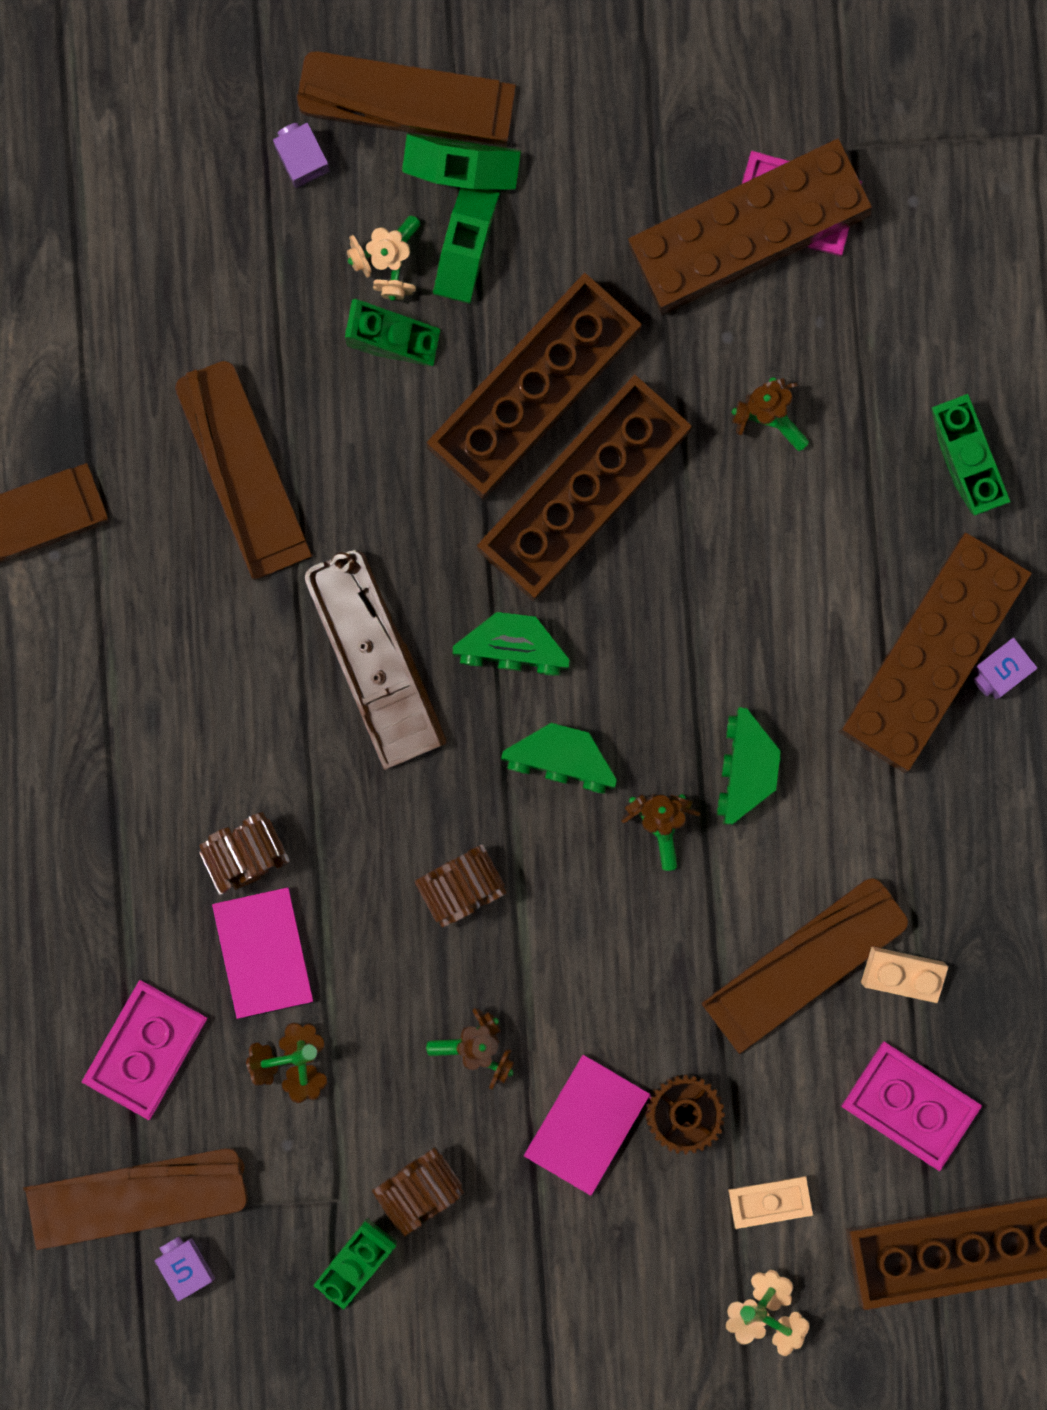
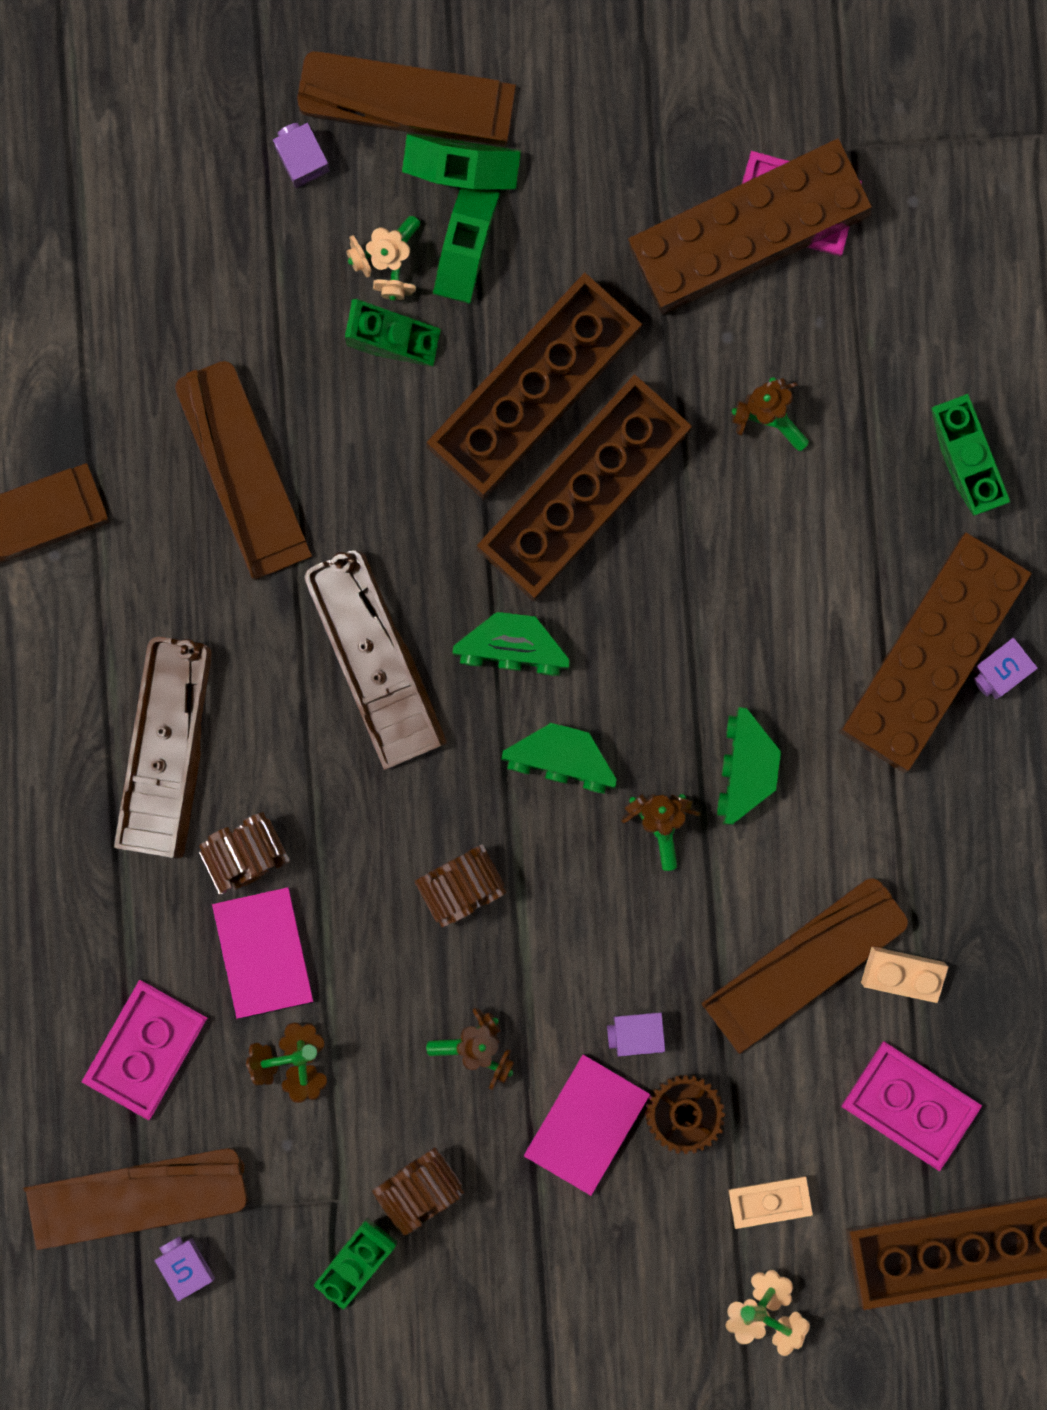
(164, 749): none -> piece
(636, 1034): none -> medium lavender brick

